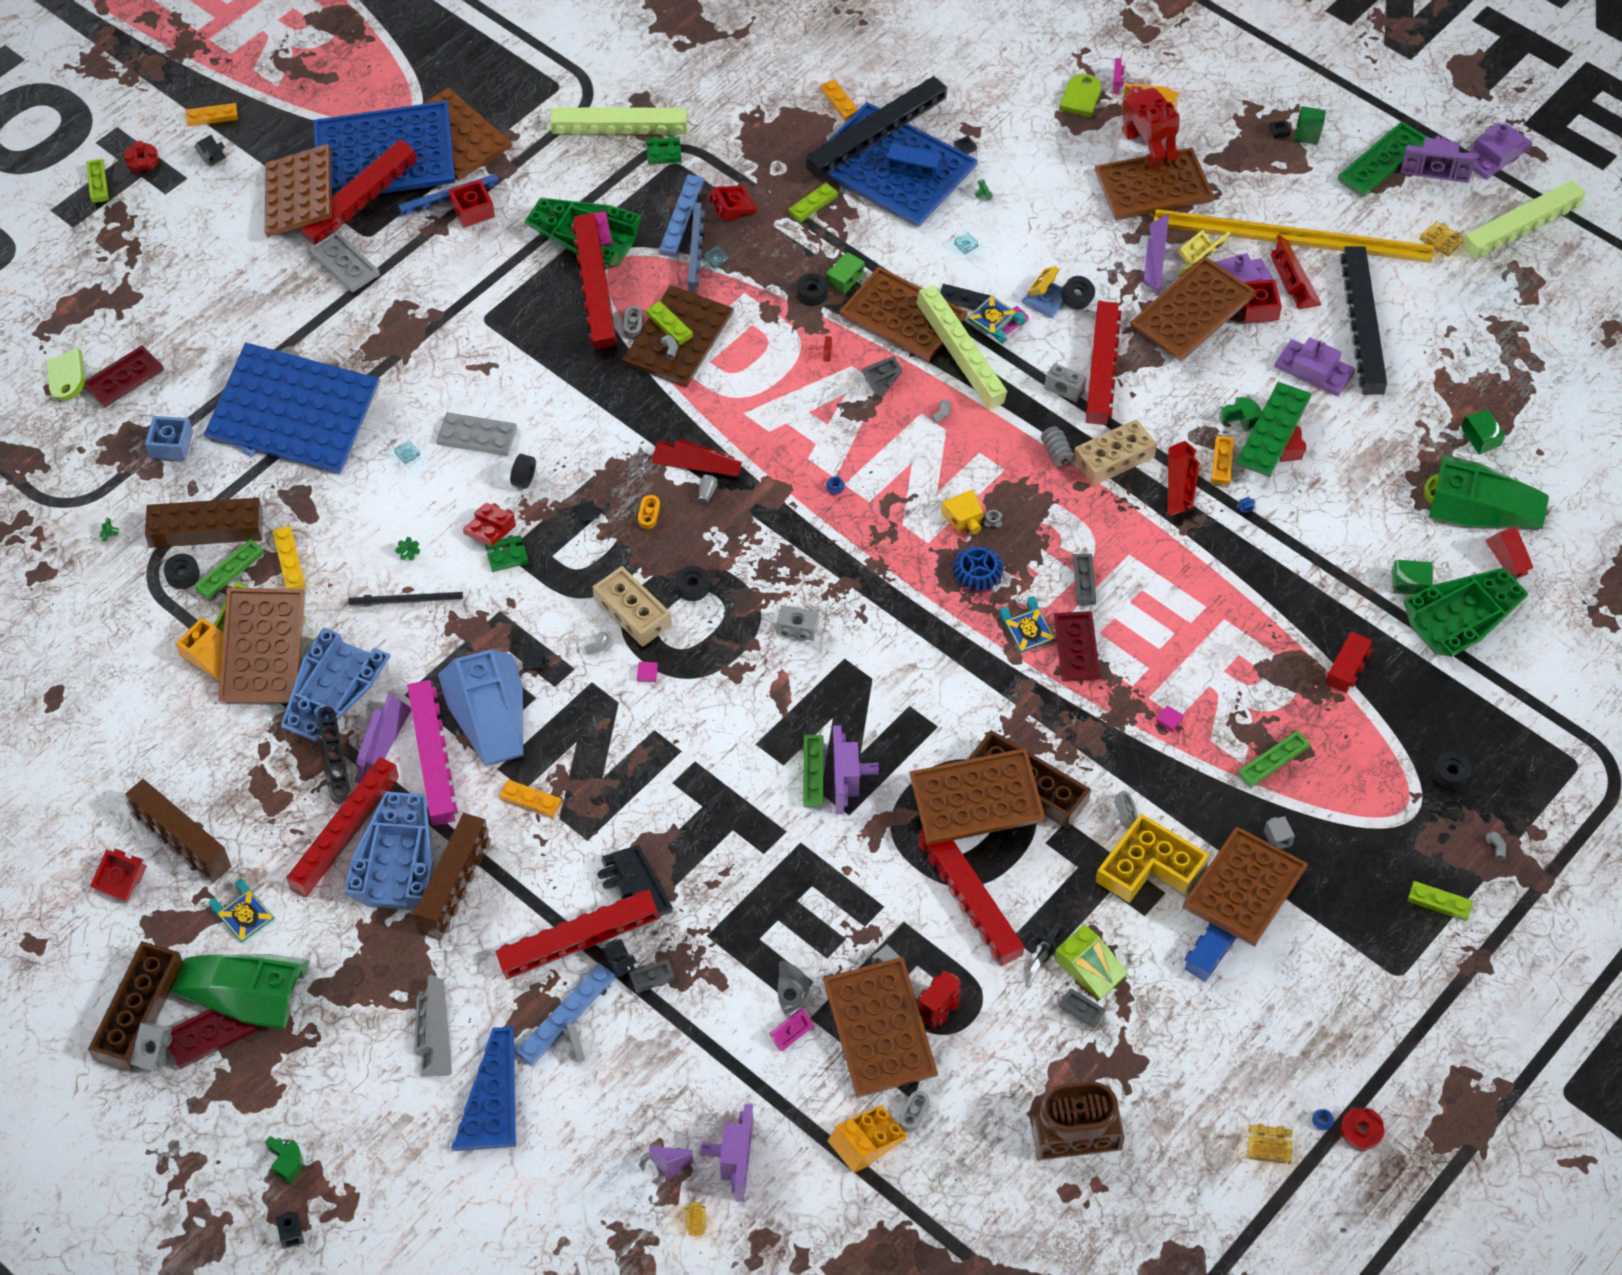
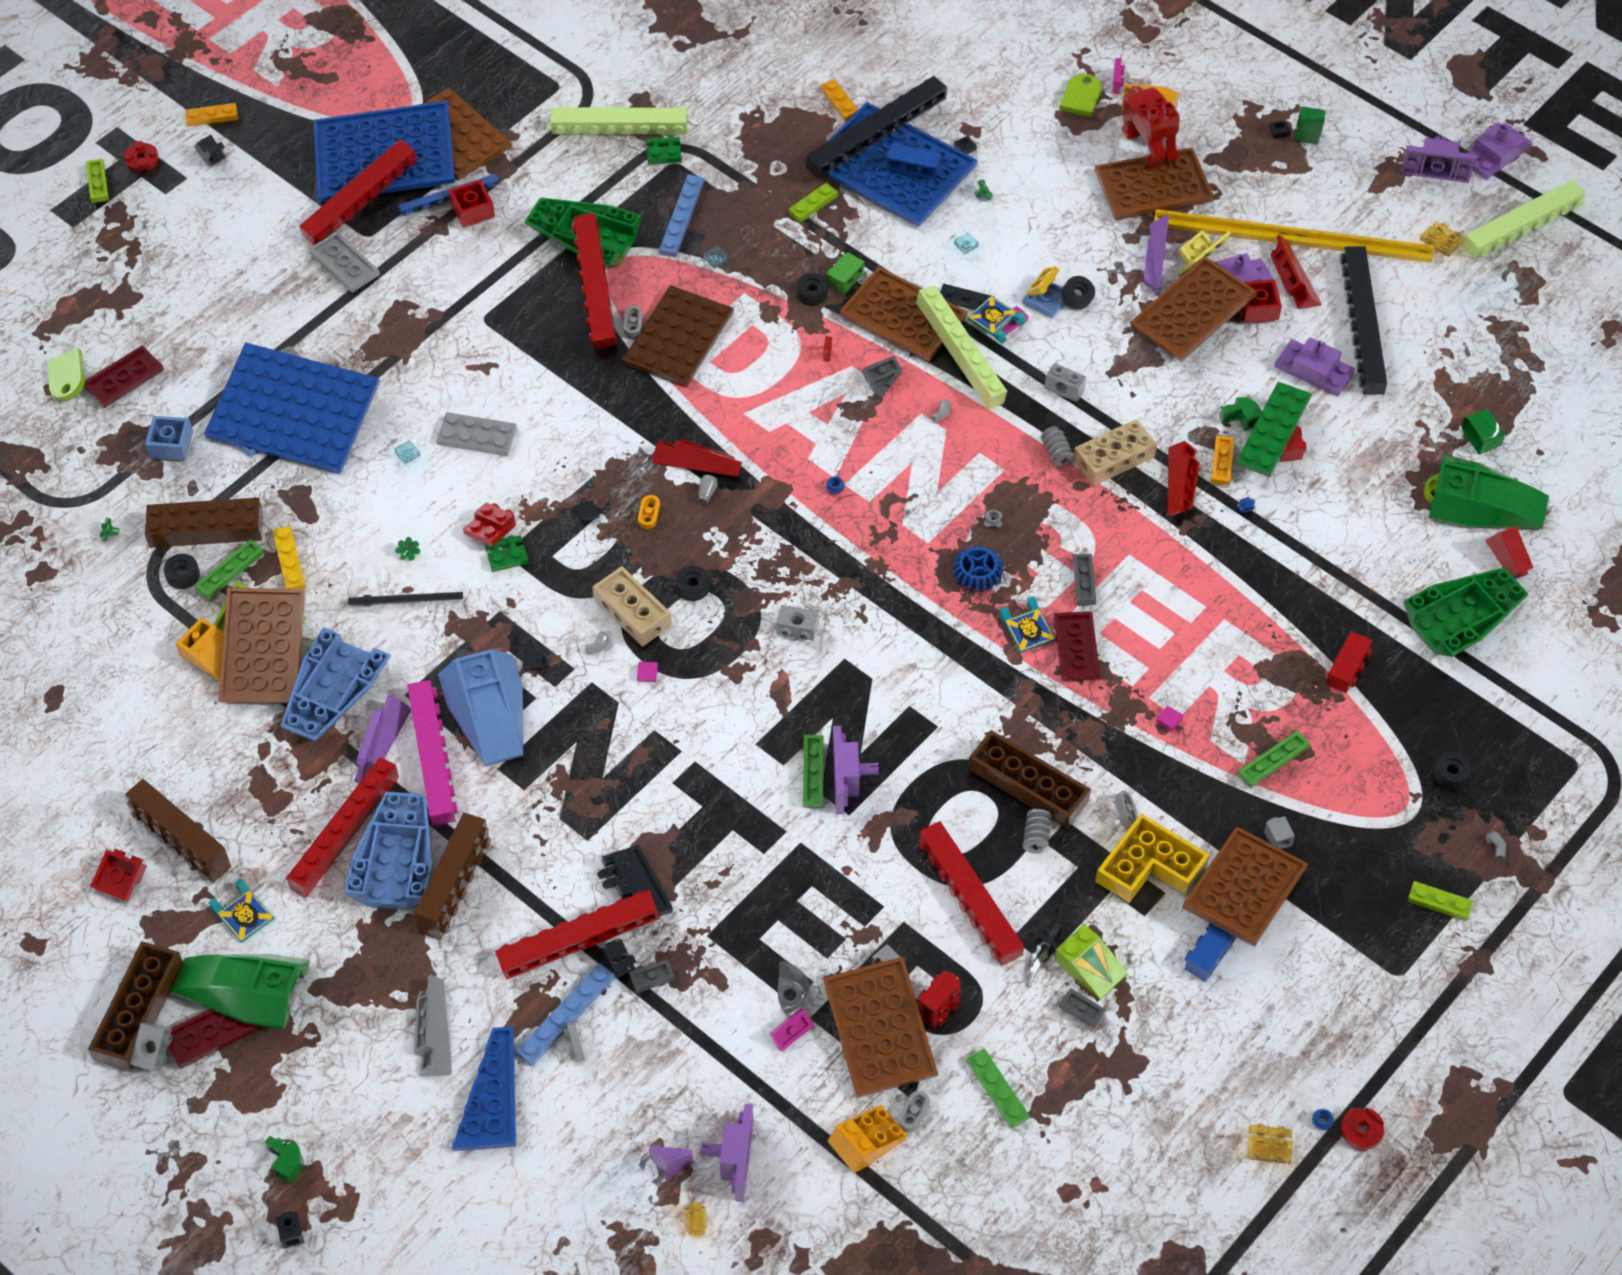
(298, 190): dark orange plate -> none
(331, 764): black beam -> none
(523, 471): black tyre -> none
(530, 798): light orange plate -> none
(604, 230): dark pink plate -> none
(669, 322): lime plate -> none
(669, 341): light grey arm -> none
(695, 252): sand blue plate -> none
(731, 201): red plate -> none
(963, 512): yellow torso -> none
(976, 796): dark orange plate -> none
(997, 1088): none -> bright green plate
(1037, 830): none -> light grey piece
(1076, 1121): reddish brown brick -> none
(1102, 363): red brick -> none
(1380, 159): green plate -> none
(1411, 576): green piece -> none

